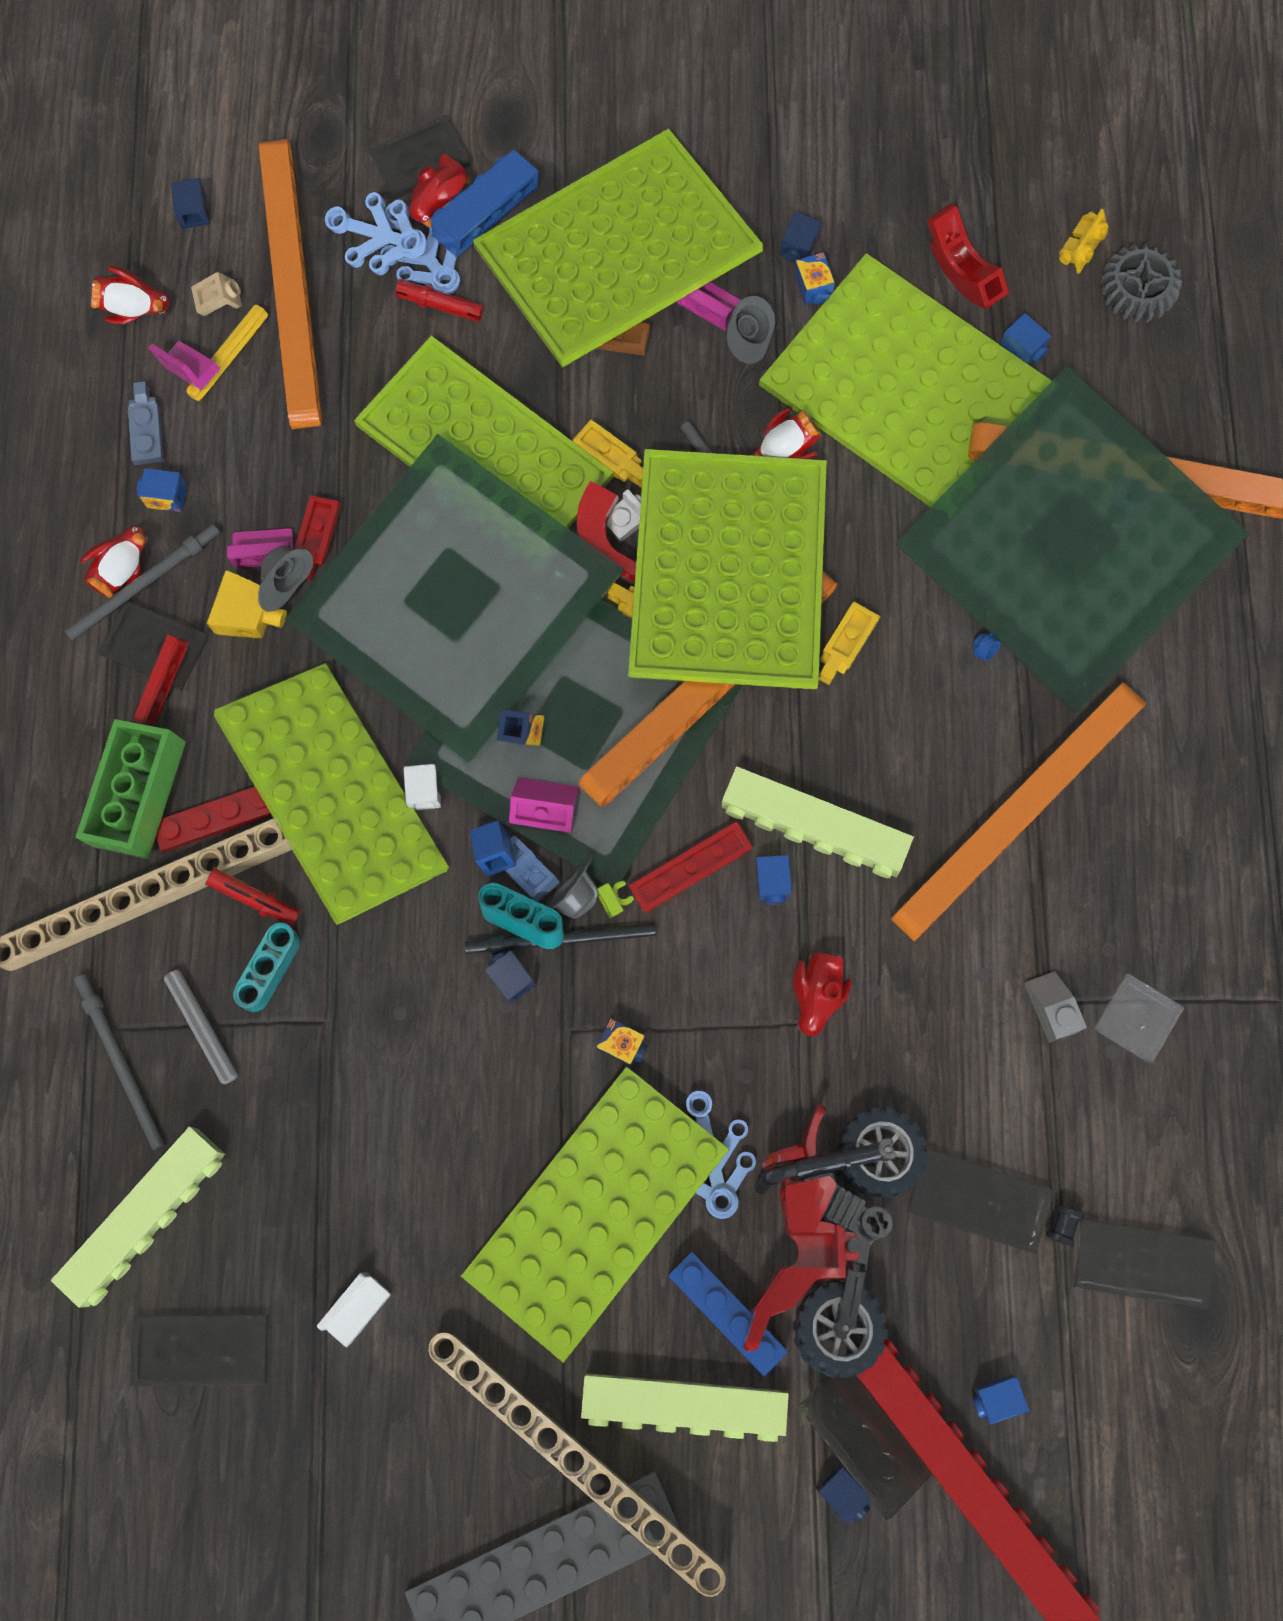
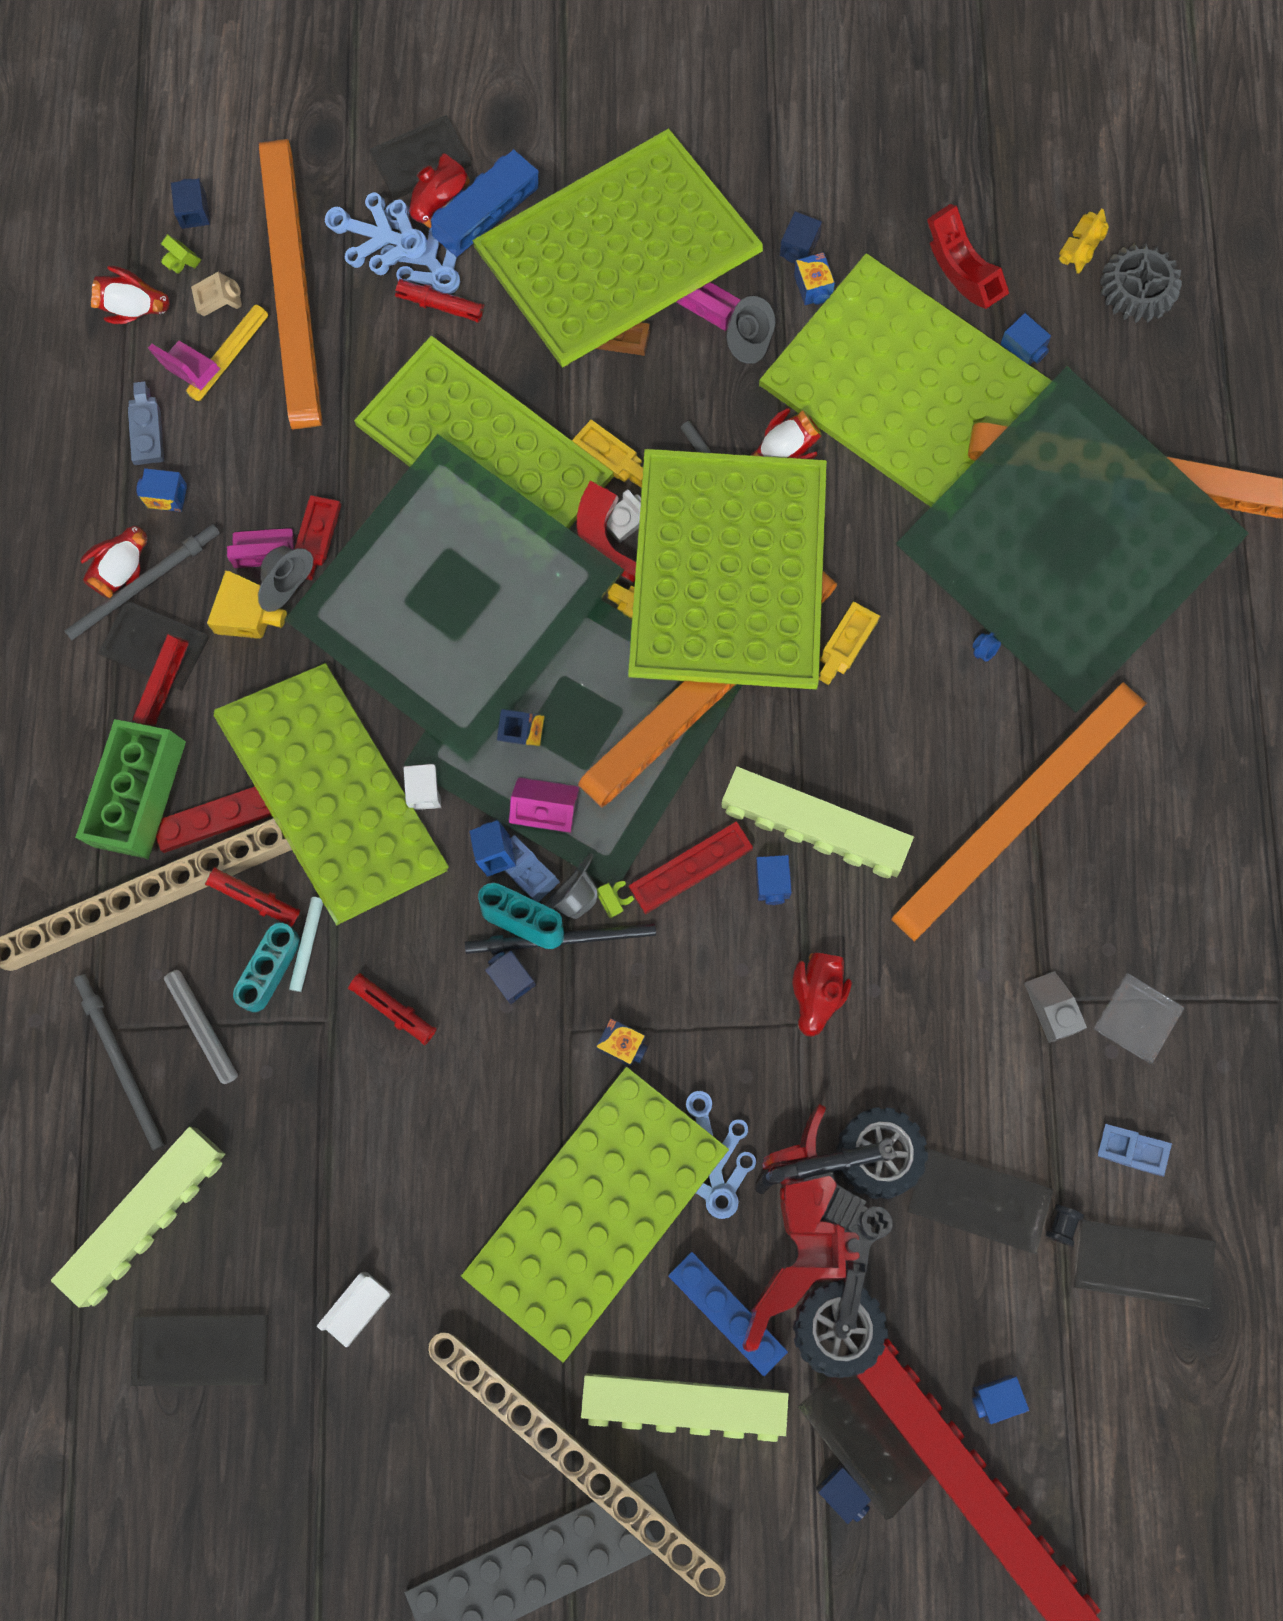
(178, 255): none -> lime tile
(306, 944): none -> light aqua bar
(422, 1030): none -> red pin
(1134, 1150): none -> medium blue slope

